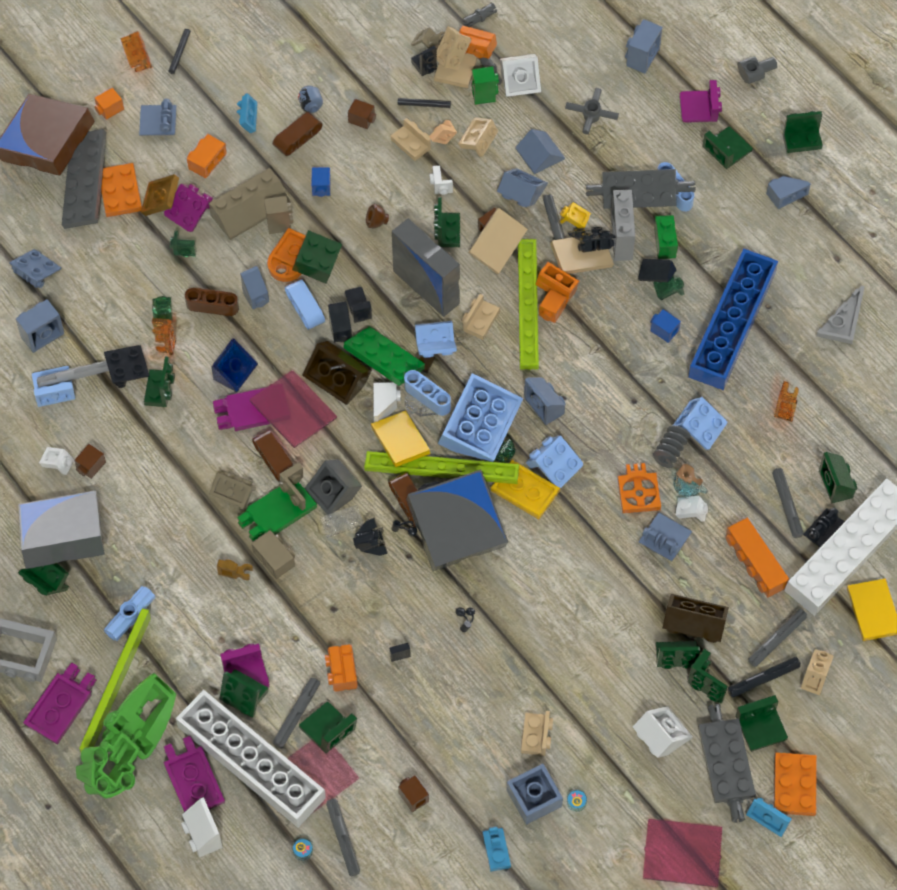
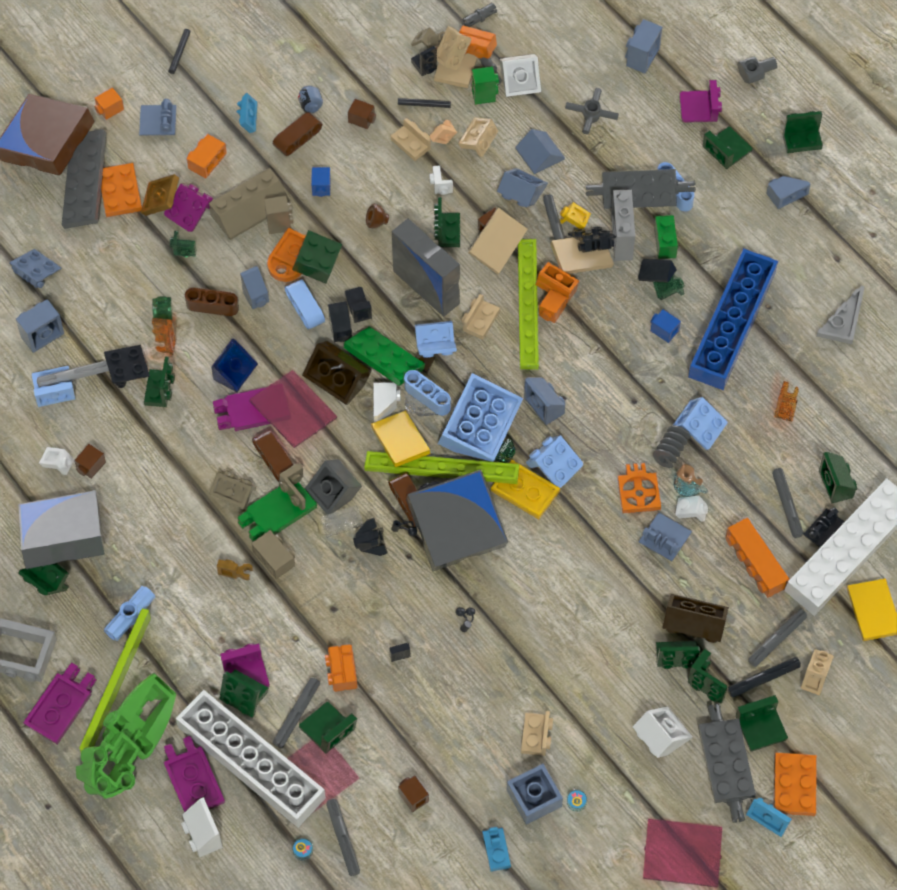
(136, 52): clear orange hinge -> none

